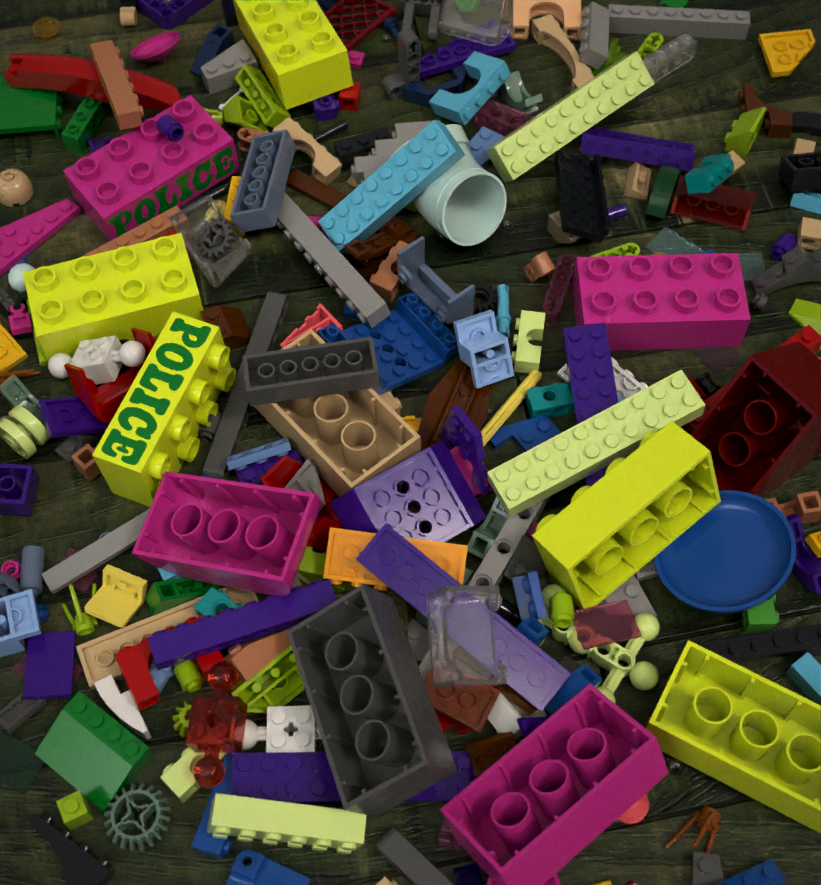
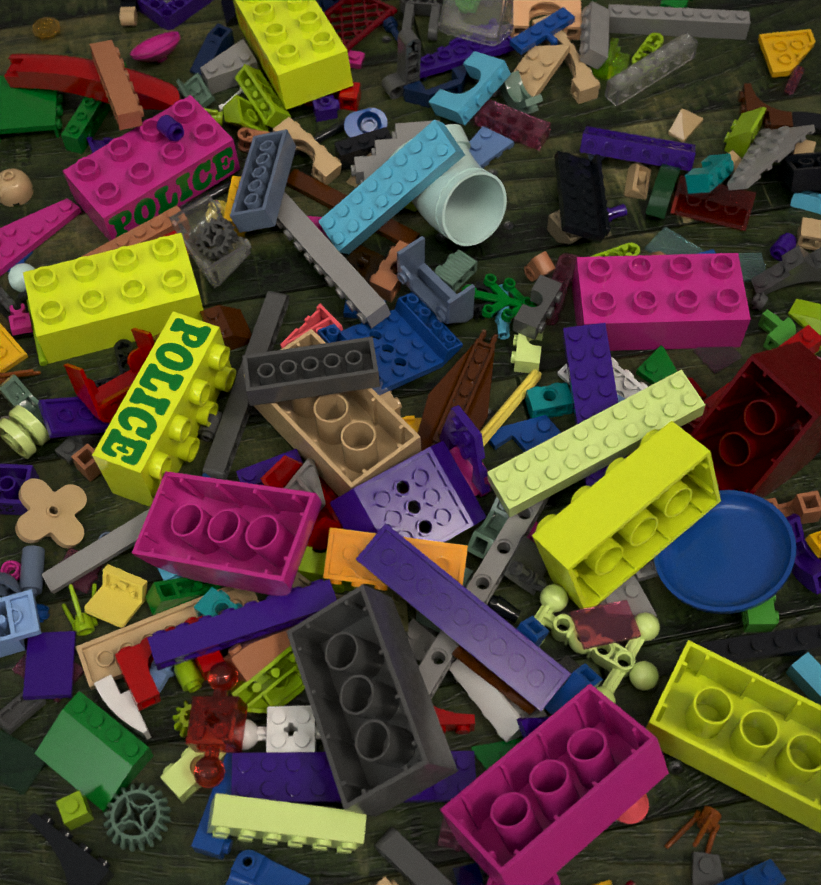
(38, 520): none -> tan plant
(99, 358): white brick -> none
(197, 89): none -> sand green bracket
(259, 454): medium blue plate -> none
(364, 121): none -> piece
(380, 242): reddish brown slope -> none
(457, 269): none -> sand green brick
(463, 637): clear windscreen -> none
(463, 705): copper tile -> none
(483, 348): light blue bracket -> none
(489, 750): reddish brown bracket -> none
(501, 298): none -> green plant
(529, 596): blue bracket -> none
(531, 320): none -> dark grey arch
(540, 65): none -> tan wing
(542, 30): none -> blue plate
(562, 609): lime brick -> none
(570, 117): yellowish green brick -> none
(656, 367): none -> green wing
(684, 125): none -> tan slope
(707, 384): black bush -> none
(766, 149): none -> light grey wing
(778, 330): none -> bright green brick
(794, 80): none -> clear pink axle

